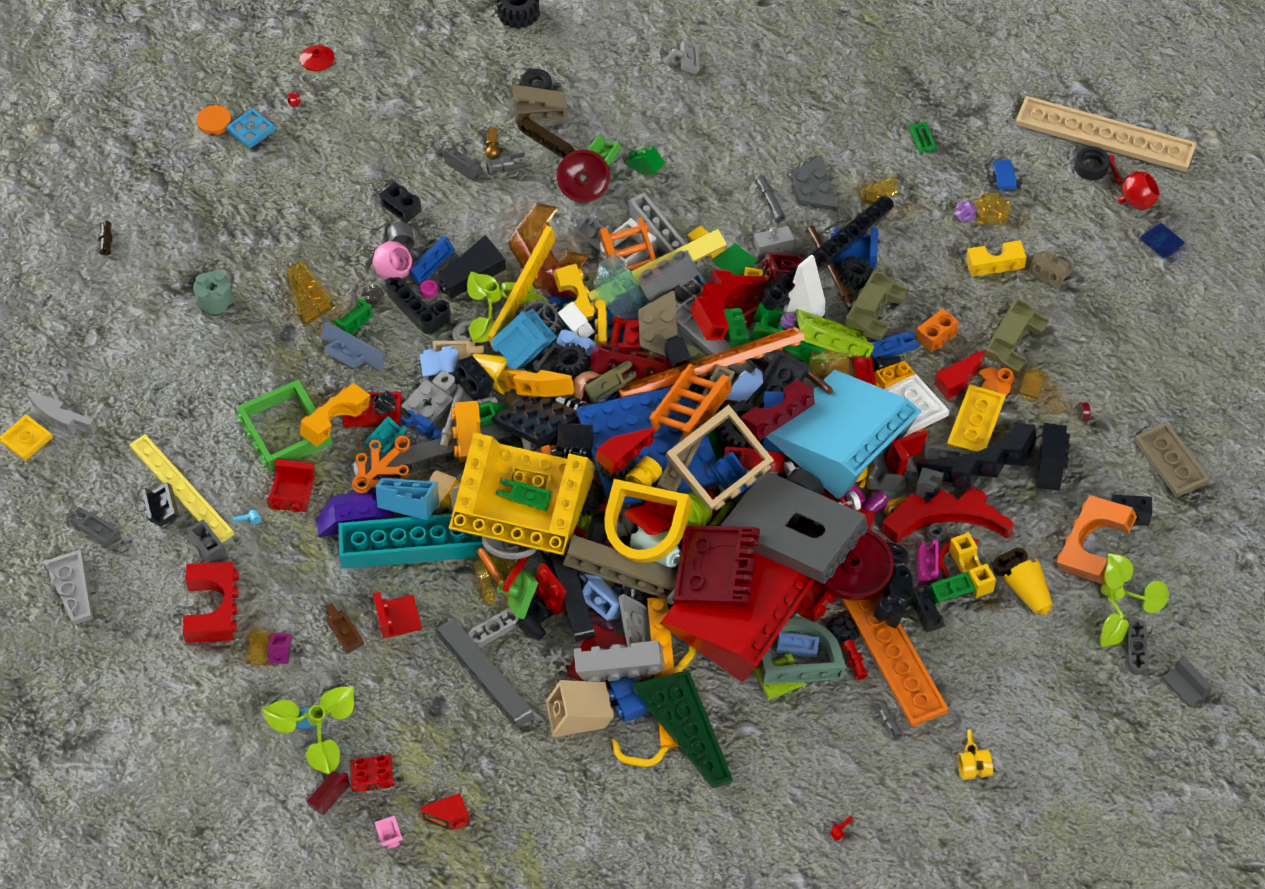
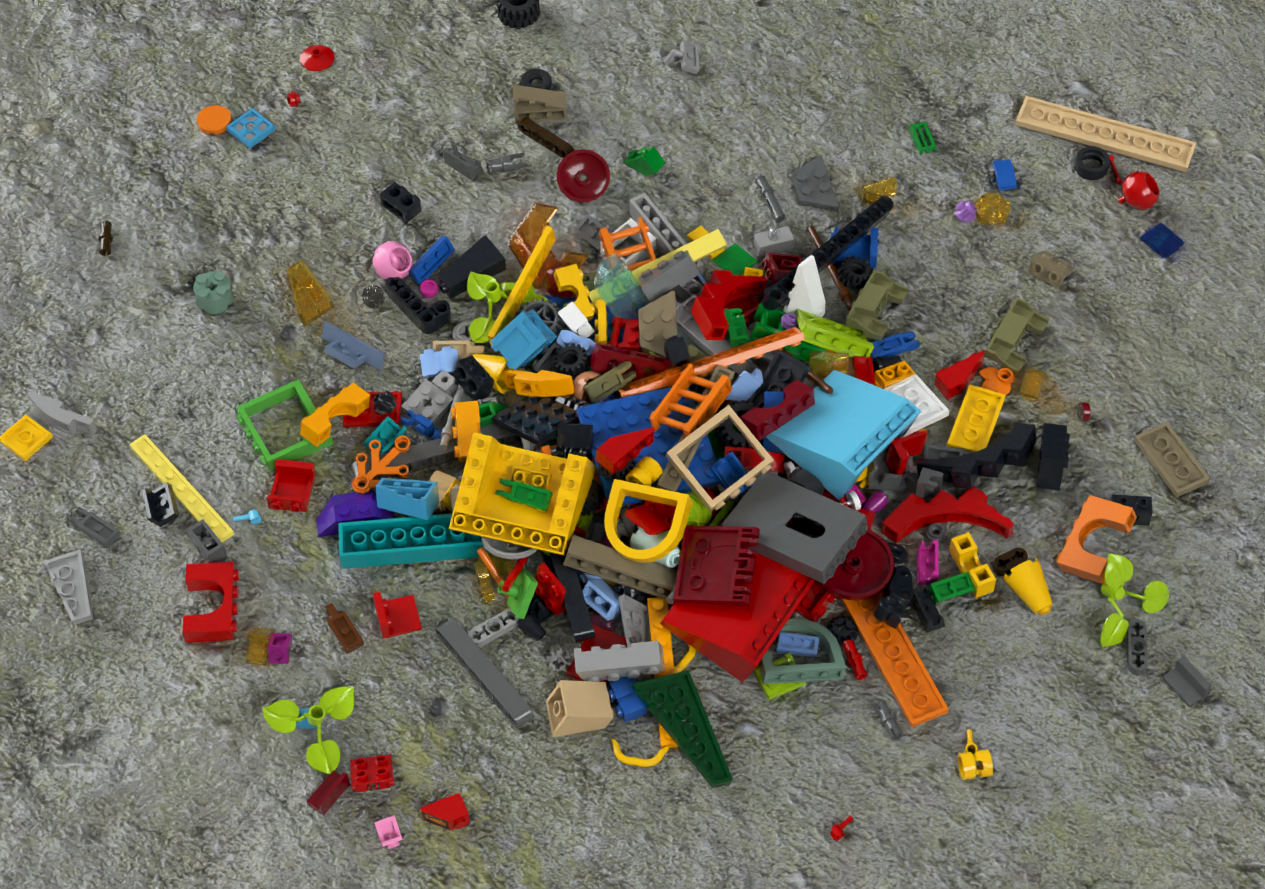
(355, 318): green hinge -> none
(401, 233): dark grey helmet -> none
(492, 151): pearl gold axle -> none
(607, 150): bright green bracket -> none
(893, 504): light orange arm -> none
(937, 330): orange brick -> none
(942, 552): red animal -> none
(983, 263): yellow arch -> none

